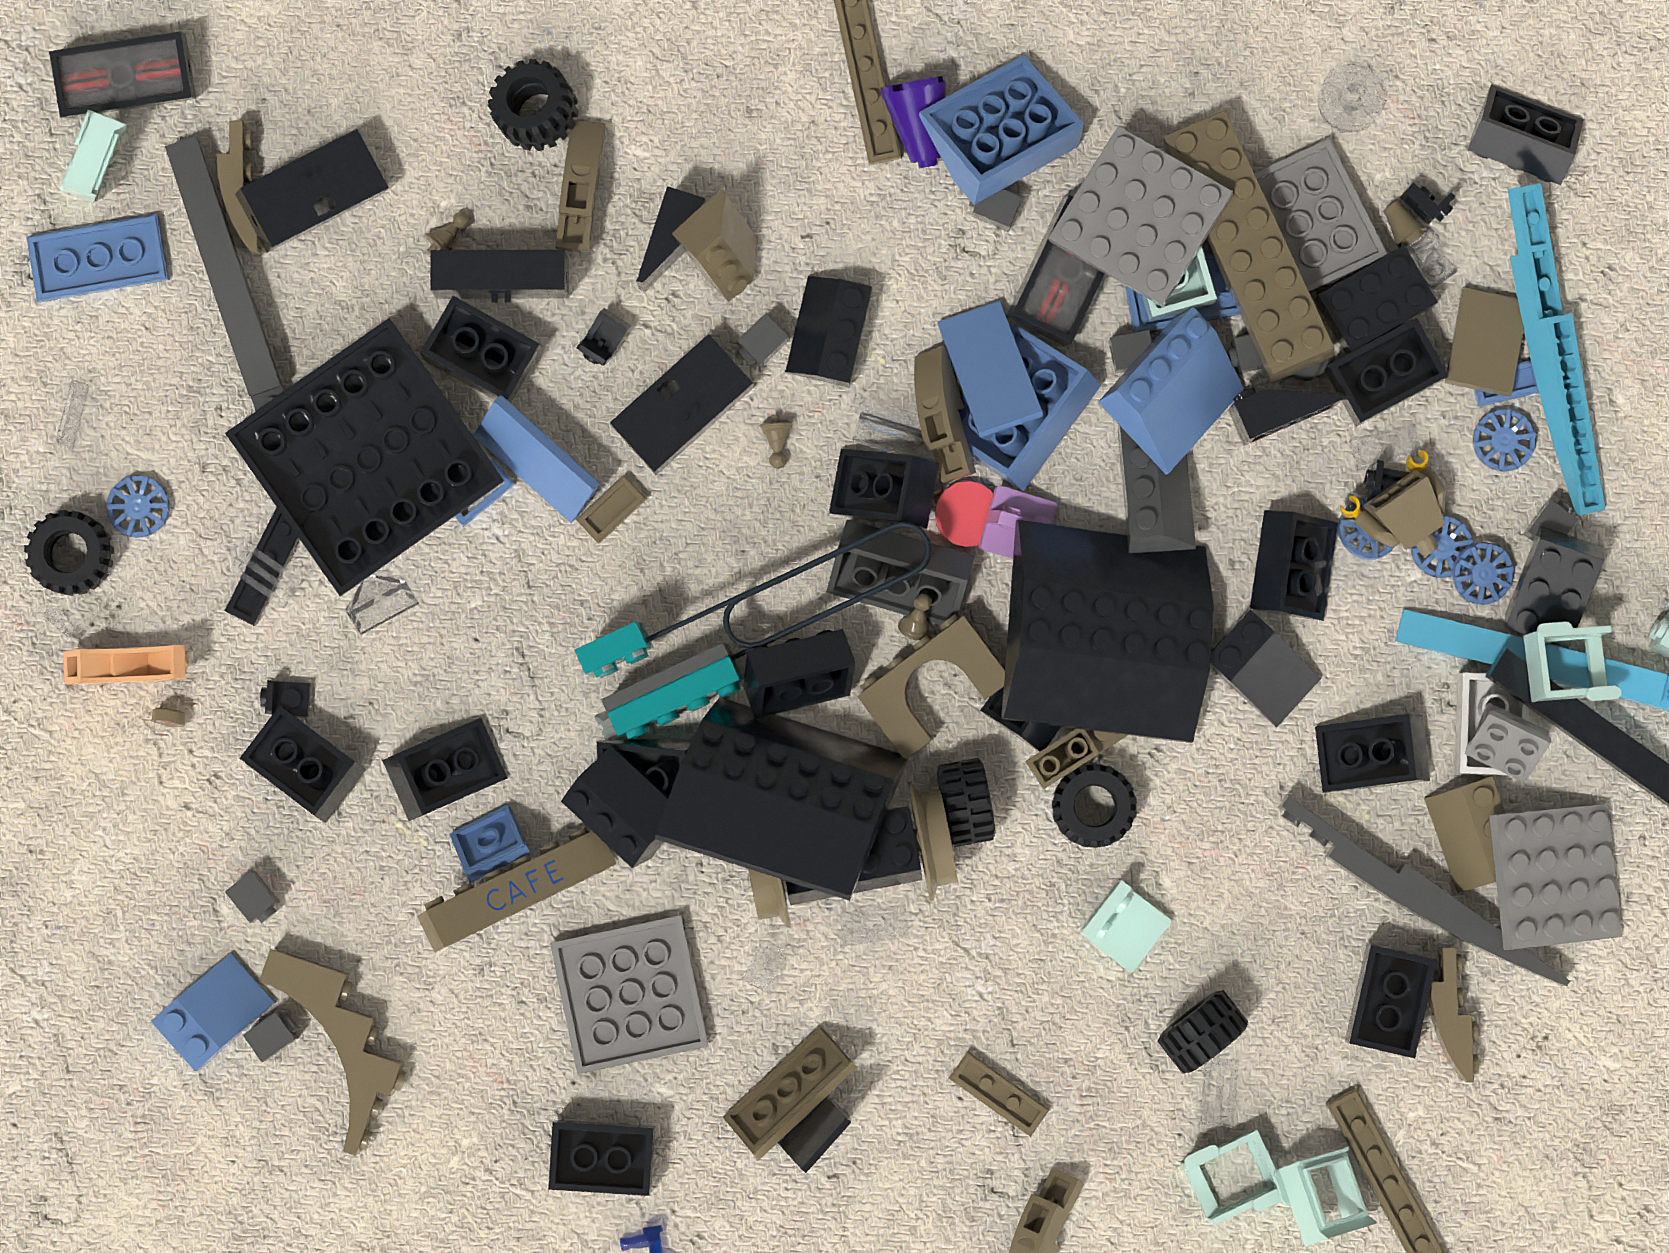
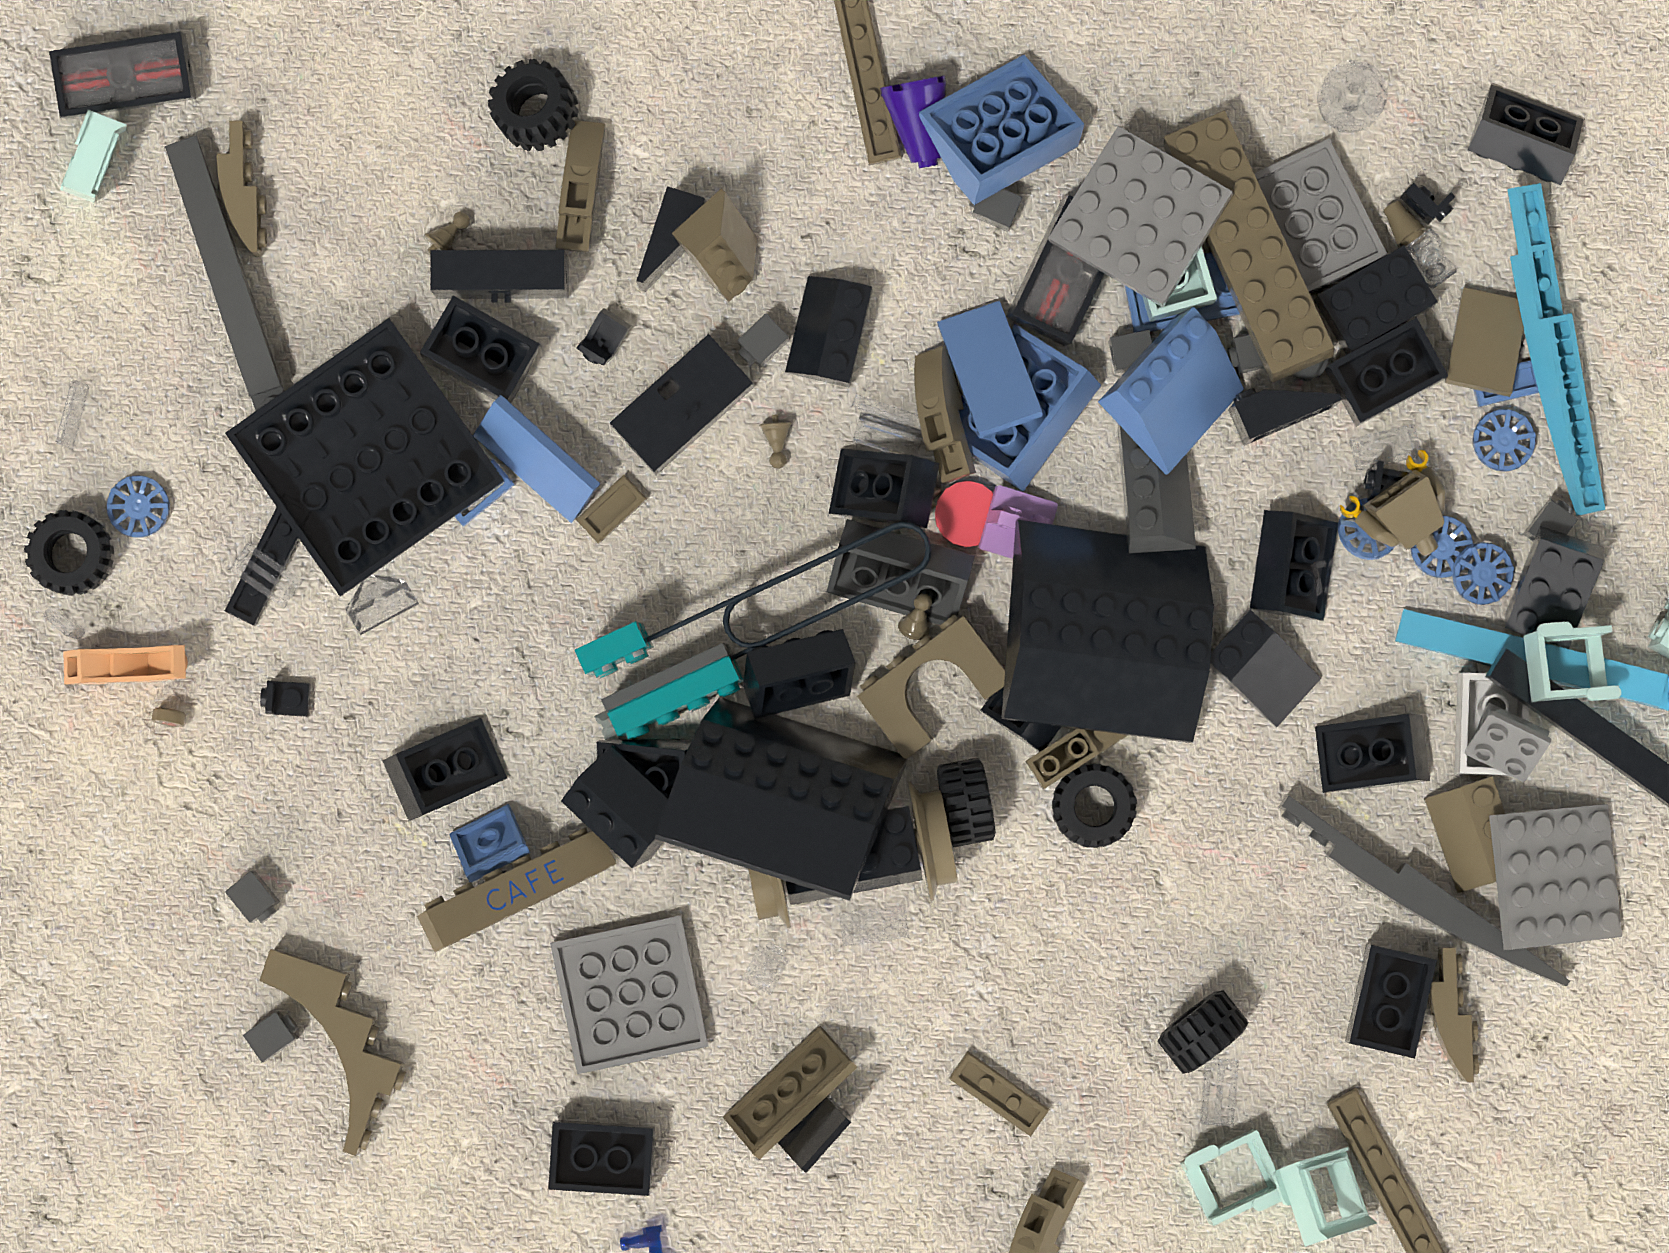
(97, 258): medium blue tile -> none
(213, 1012): medium blue slope -> none
(302, 764): black slope -> none
(311, 190): black brick -> none
(1125, 926): light aqua bracket -> none

